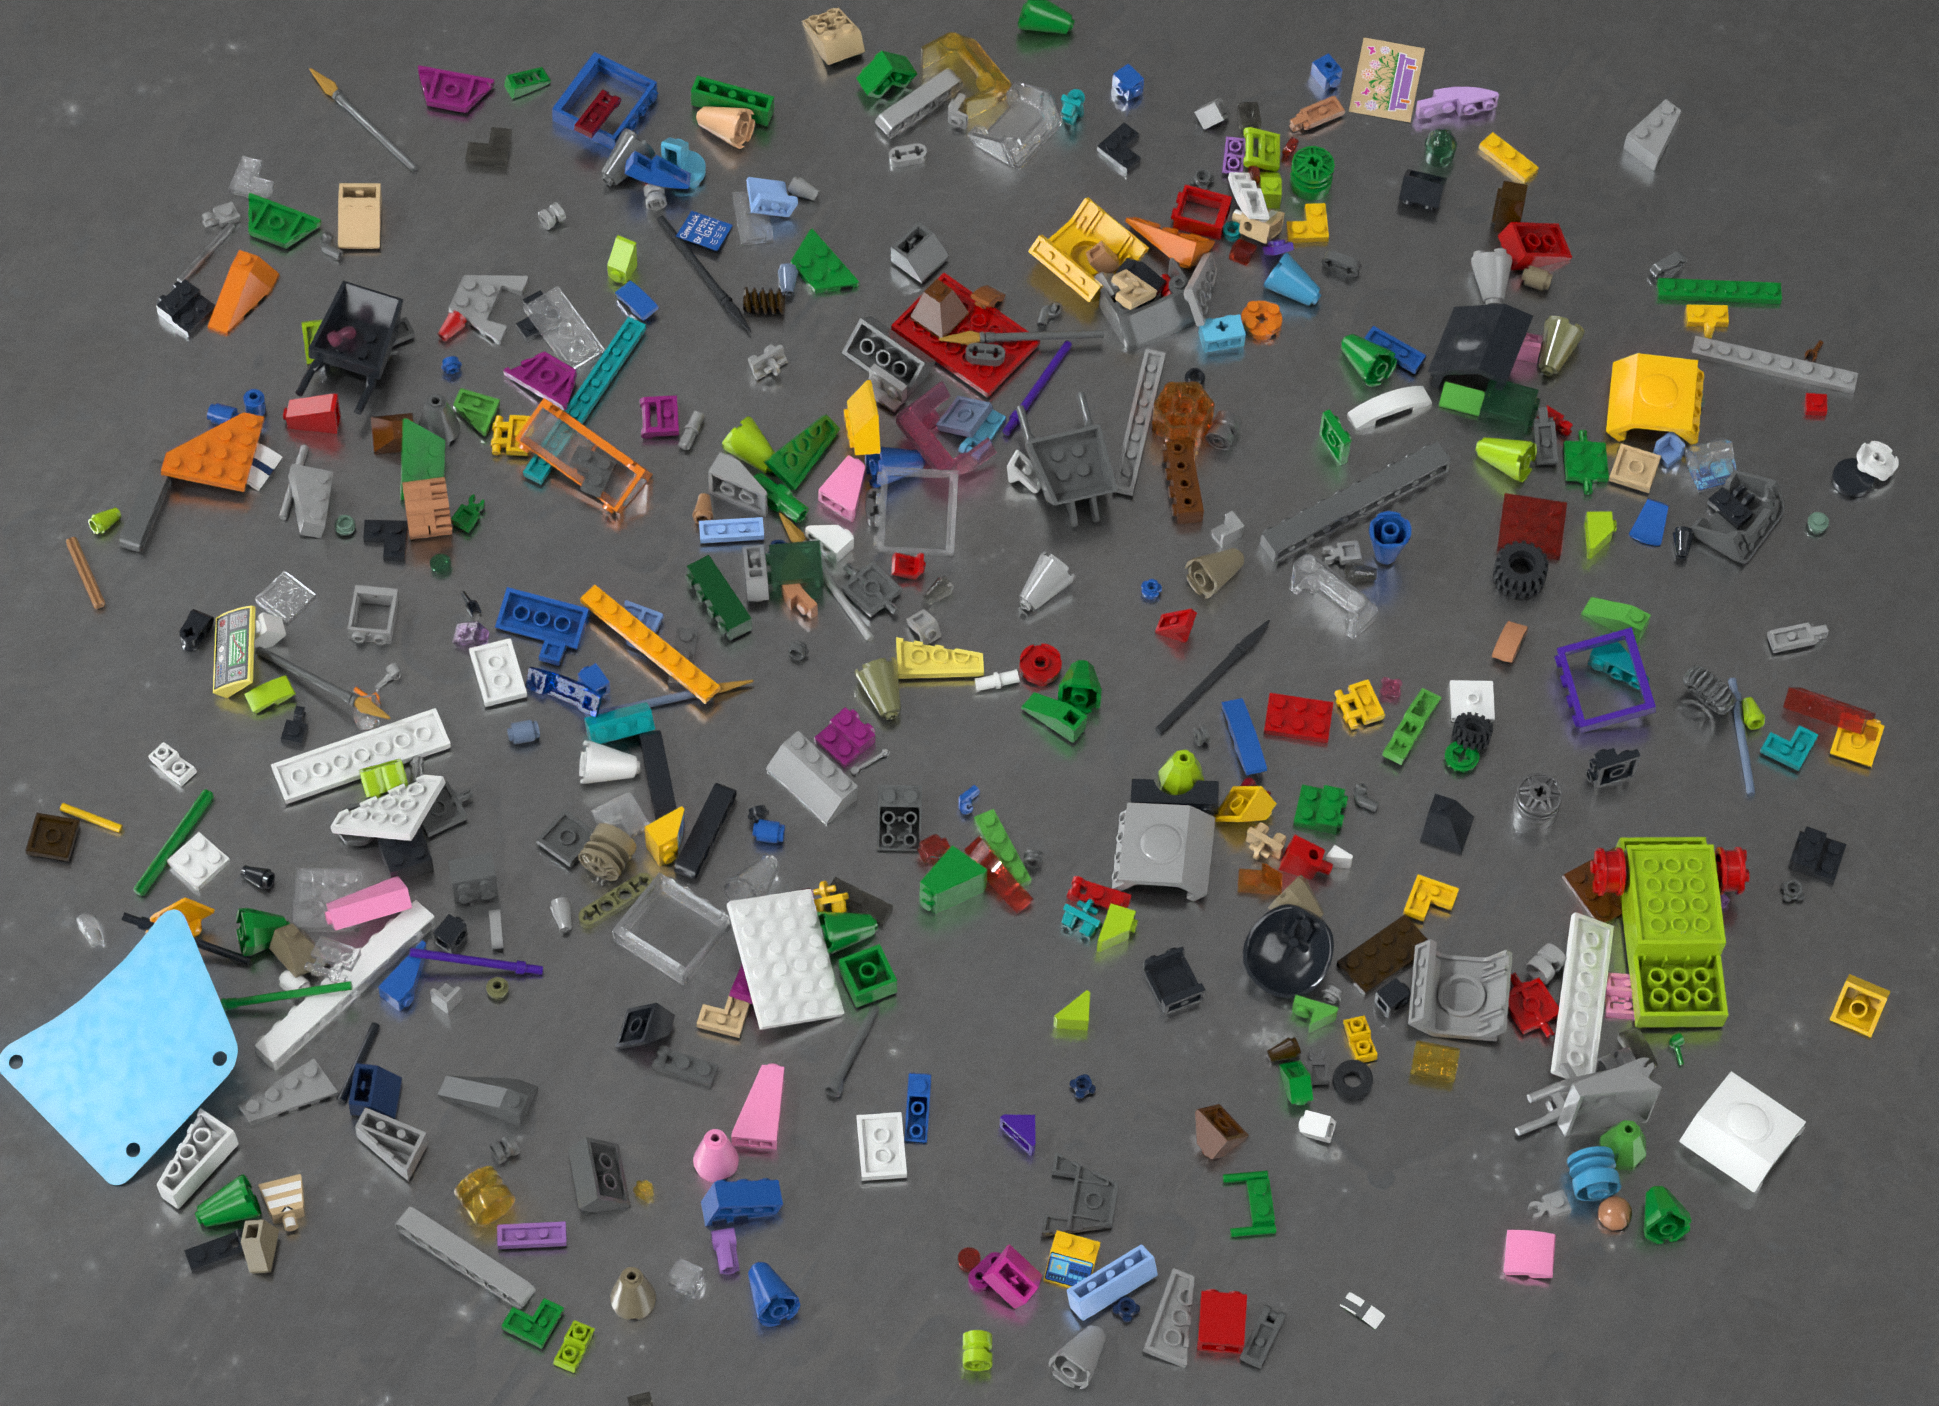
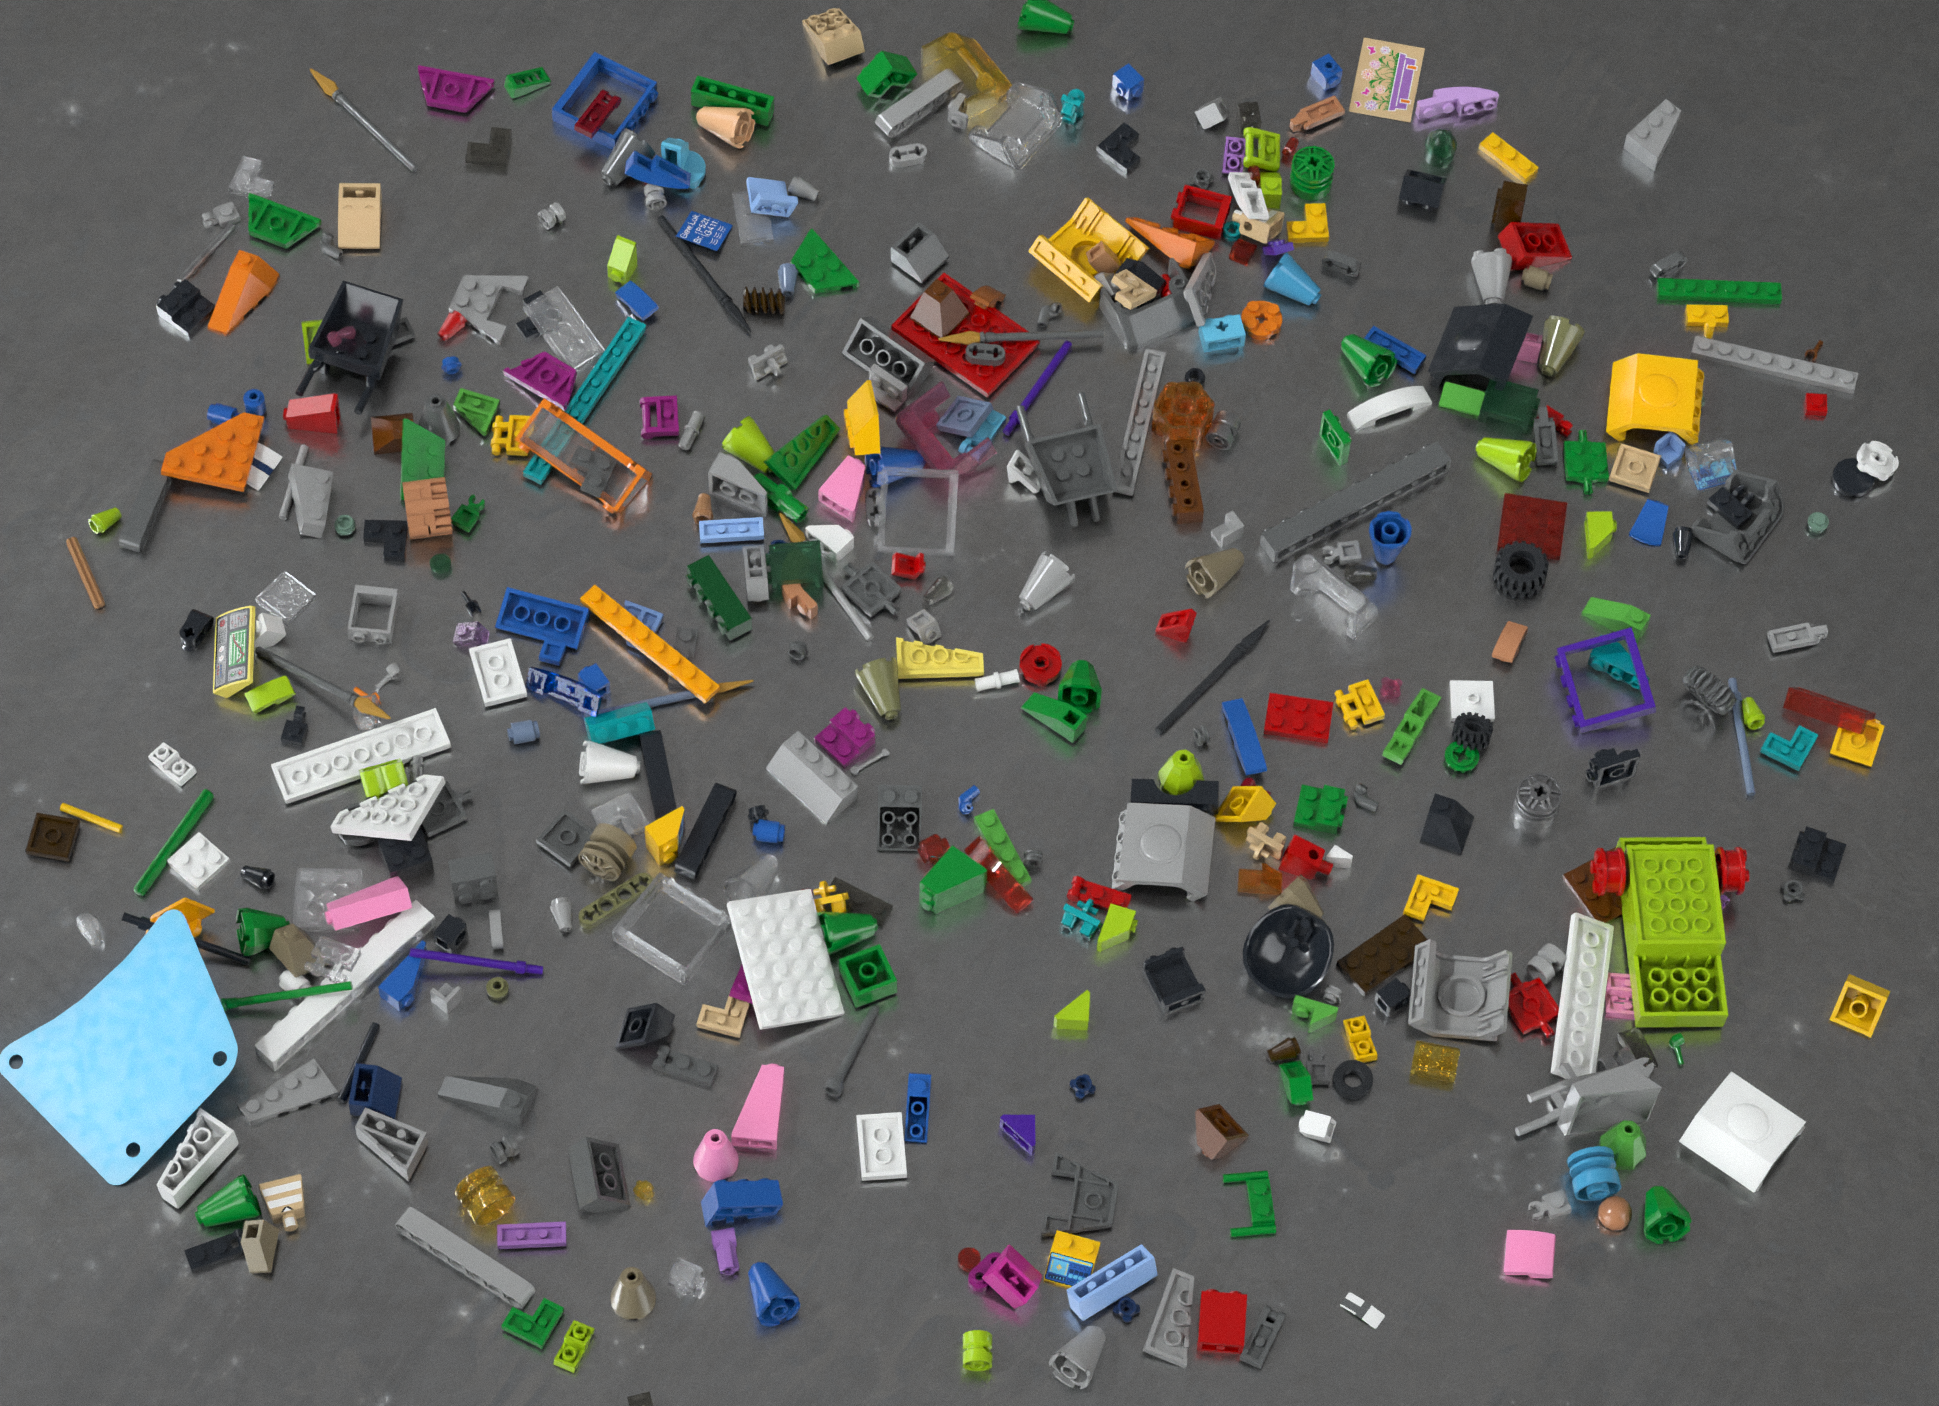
(1151, 593): blue plate -> none

